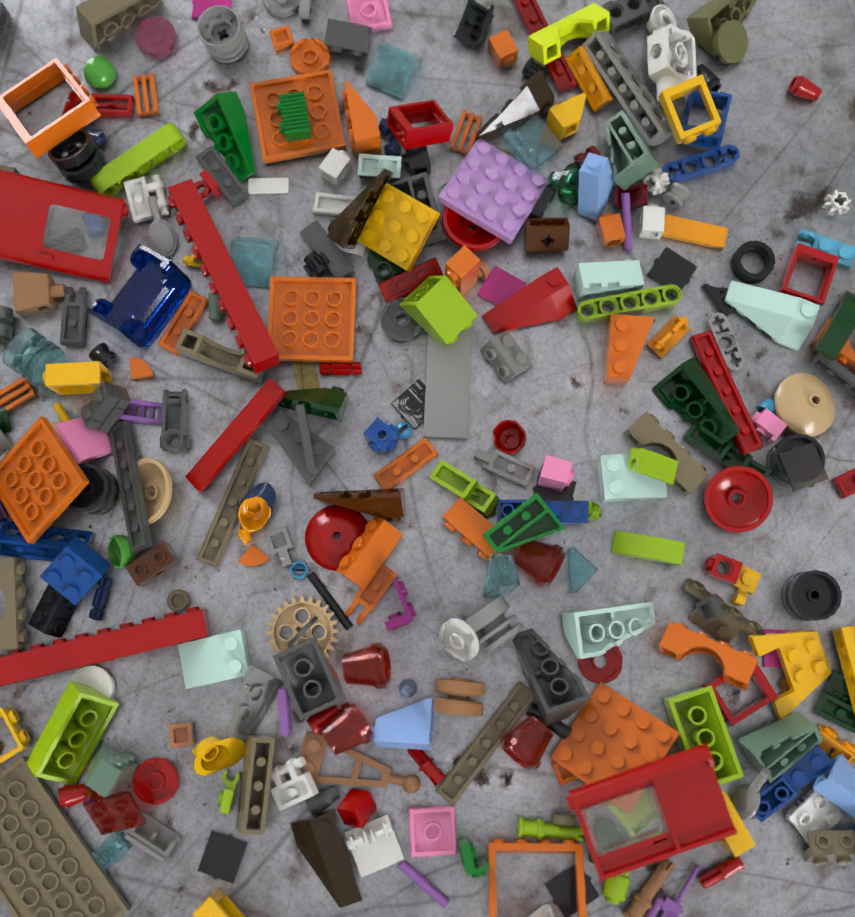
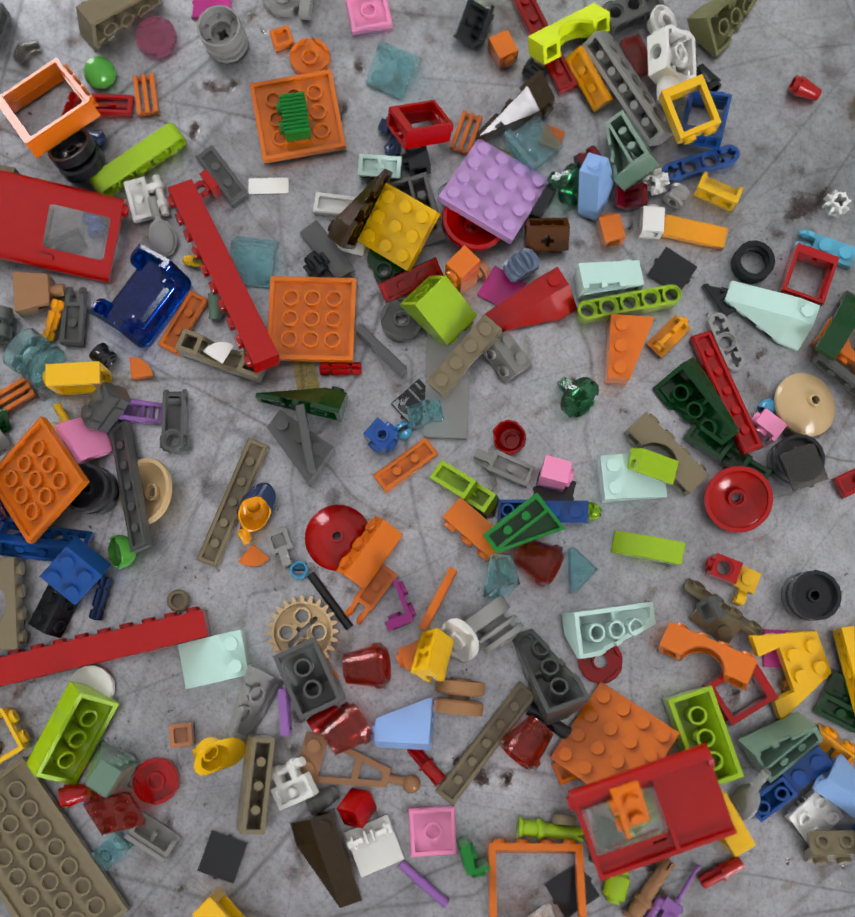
(24, 49): none -> clear smoke arm
(53, 319): none -> light orange axle
(153, 564): reddish brown brick -> none
(218, 351): none -> white tile
(226, 125): green wedge -> none
(227, 797): lime plate -> none
(236, 434): red tile -> none
(335, 166): white brick -> none
(347, 36): dark grey brick -> none
(361, 123): orange slope -> none
(375, 502): reddish brown wedge -> none
(383, 352): none -> dark grey tile
(406, 655): none -> orange brick
(407, 688): sand blue piece -> none
(424, 413): none -> clear light blue bracket
(432, 655): none -> yellow hinge
(438, 598): none -> orange tile
(454, 367): none -> dark tan arch
(521, 265): none -> sand blue gear
(566, 116): yellow slope -> none
(577, 395): none -> clear green tile
(626, 220): medium lavender piece -> none
(629, 806): none -> orange bracket
(636, 53): none -> clear red tile
(717, 192): none -> yellow hinge
(730, 41): olive tile -> none

